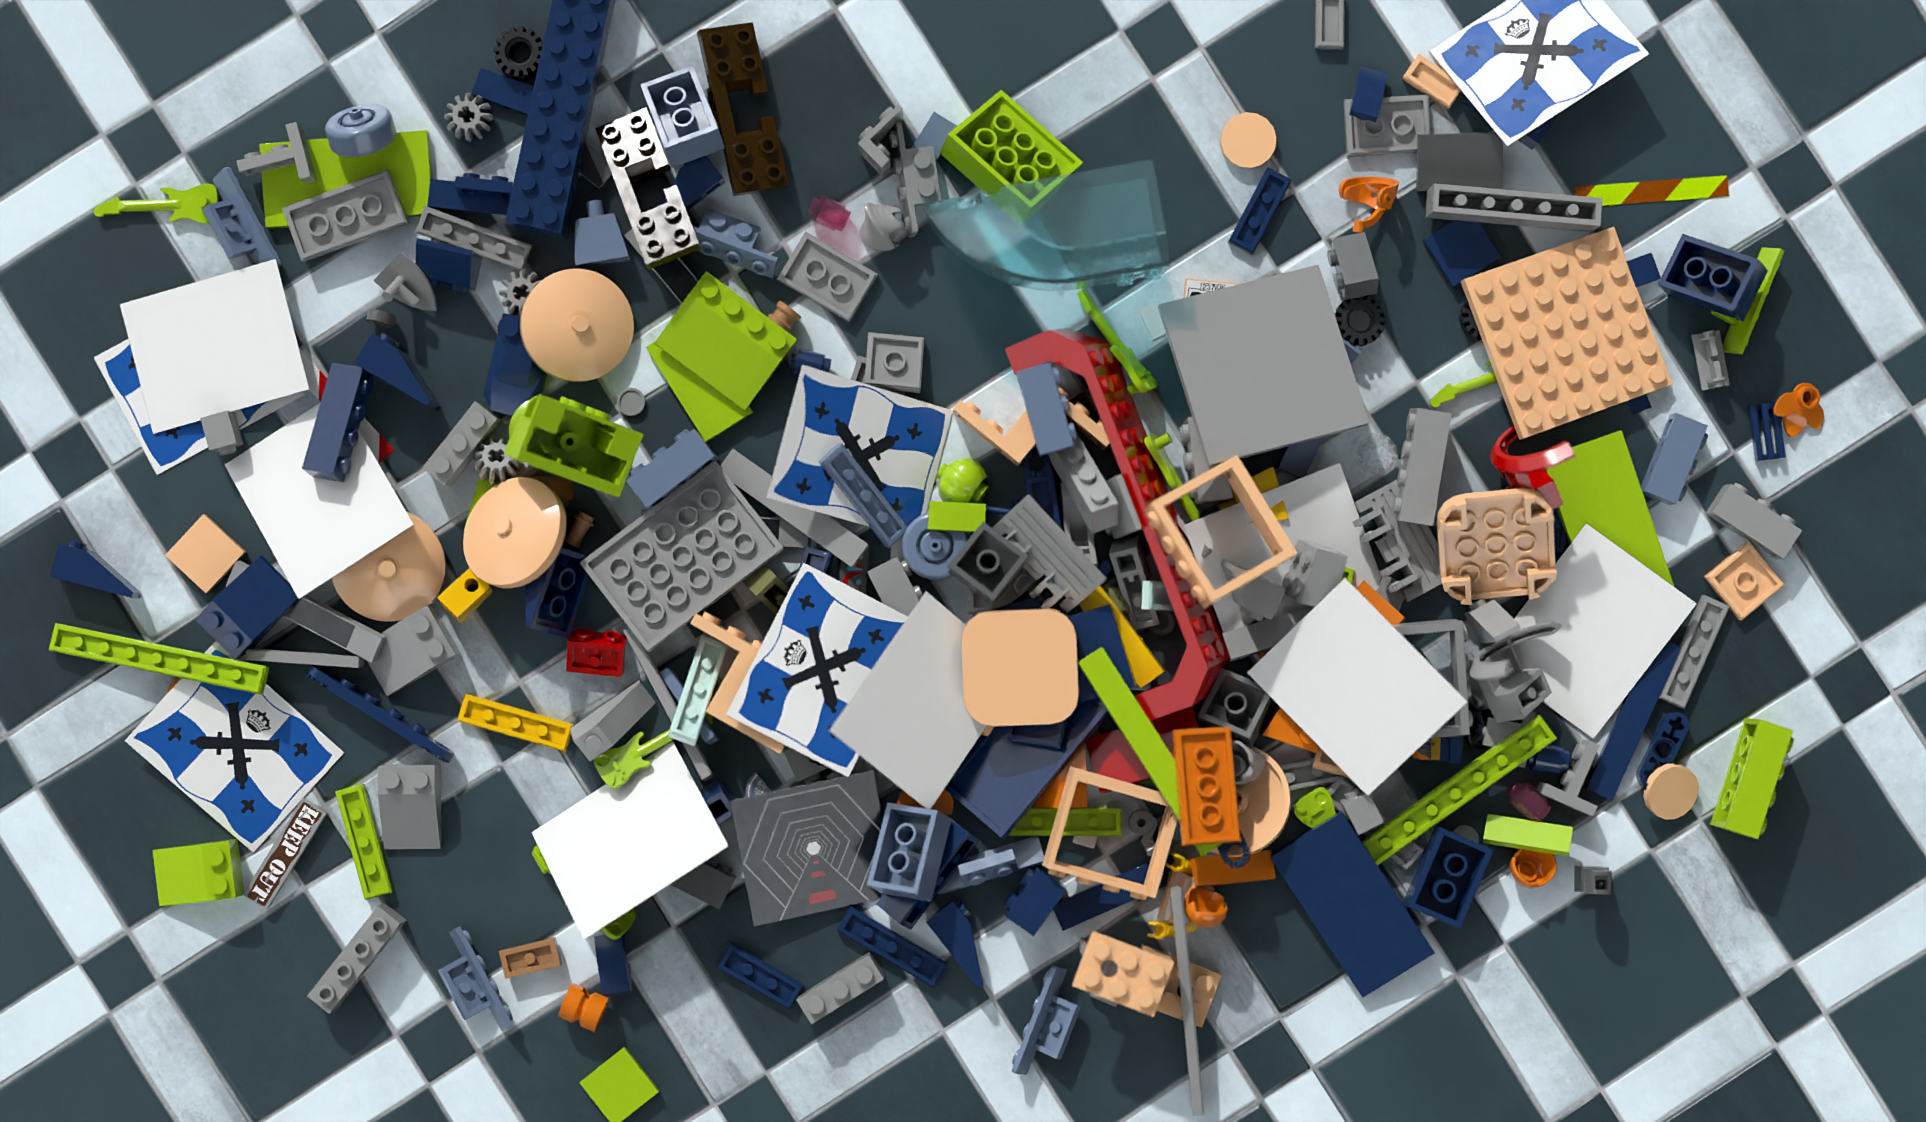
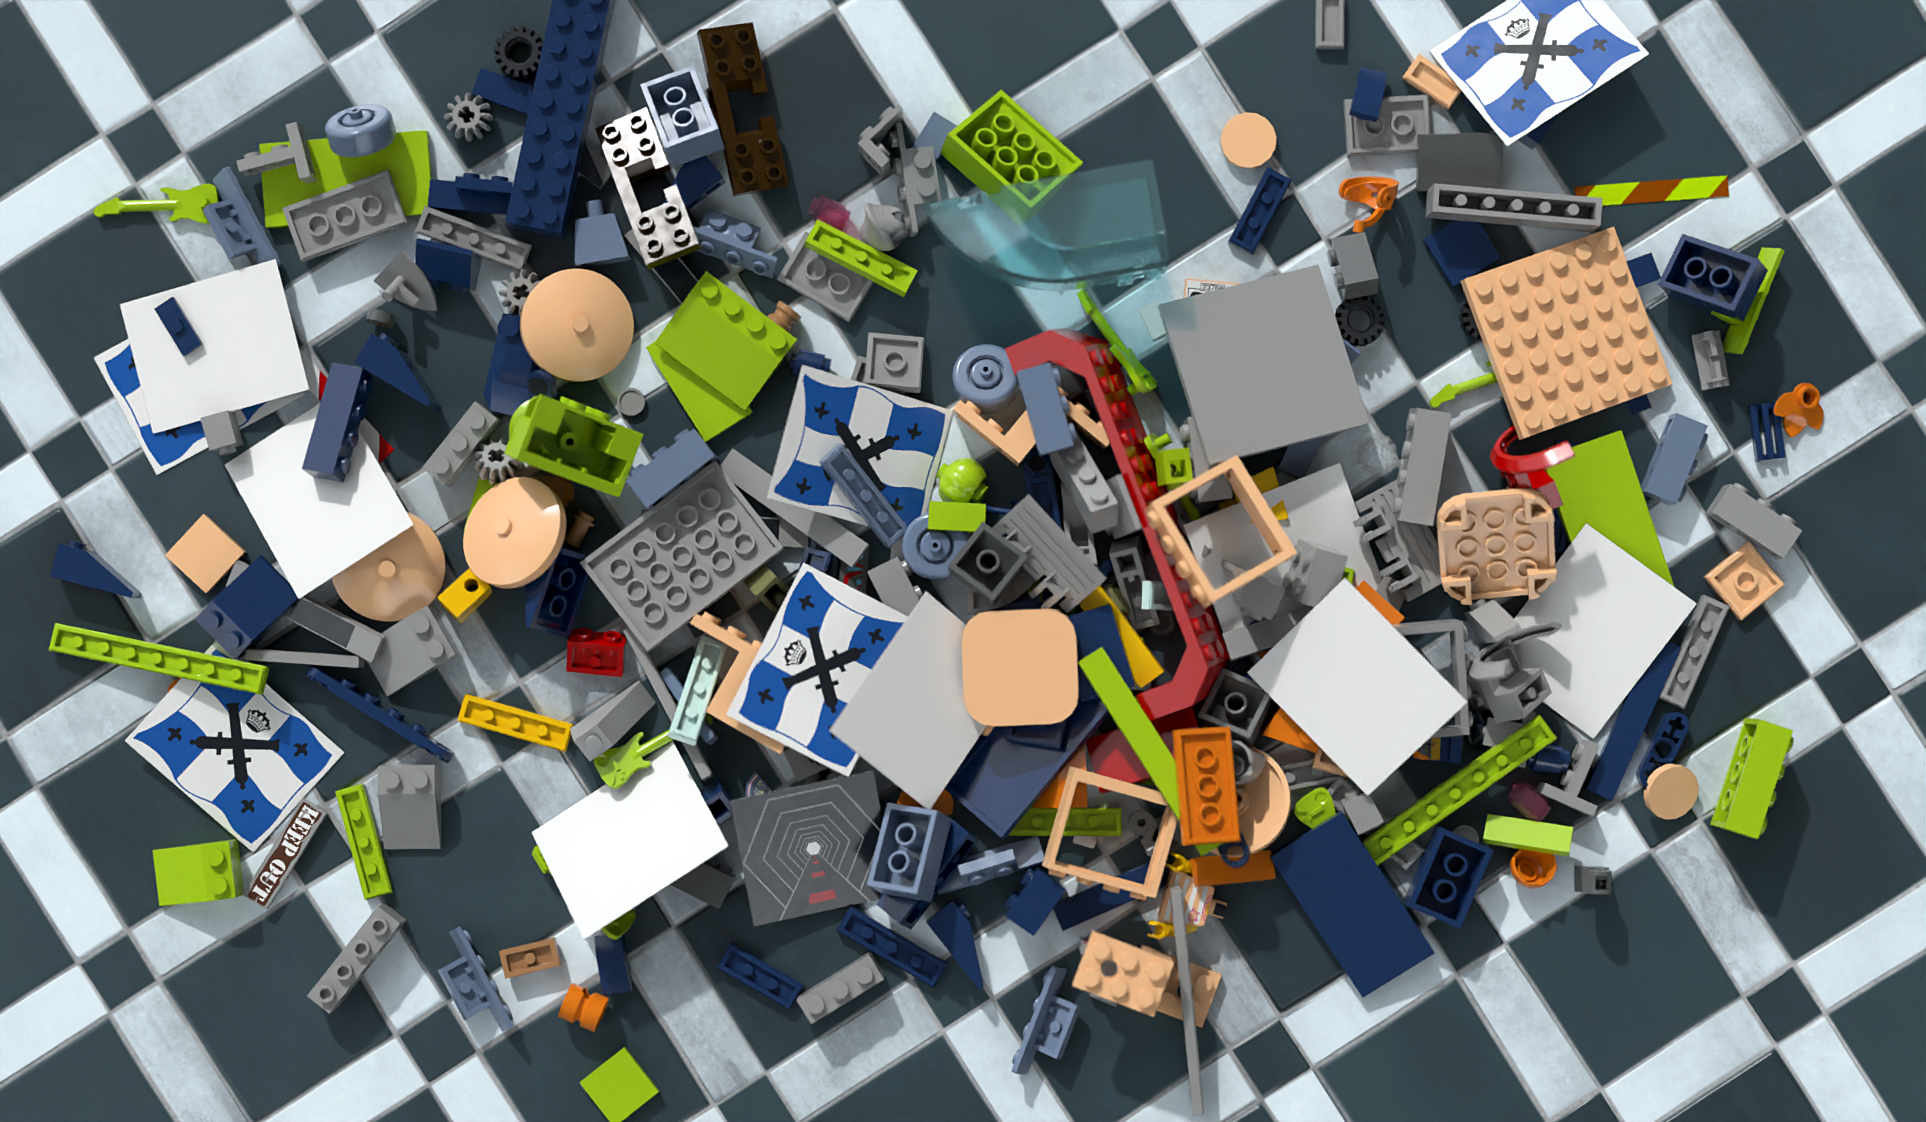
(178, 326): none -> dark blue piece
(541, 383): none -> tile
(860, 258): none -> lime plate
(985, 378): none -> sand blue wheel
(1180, 462): none -> lime brick
(1205, 907): orange hair -> none

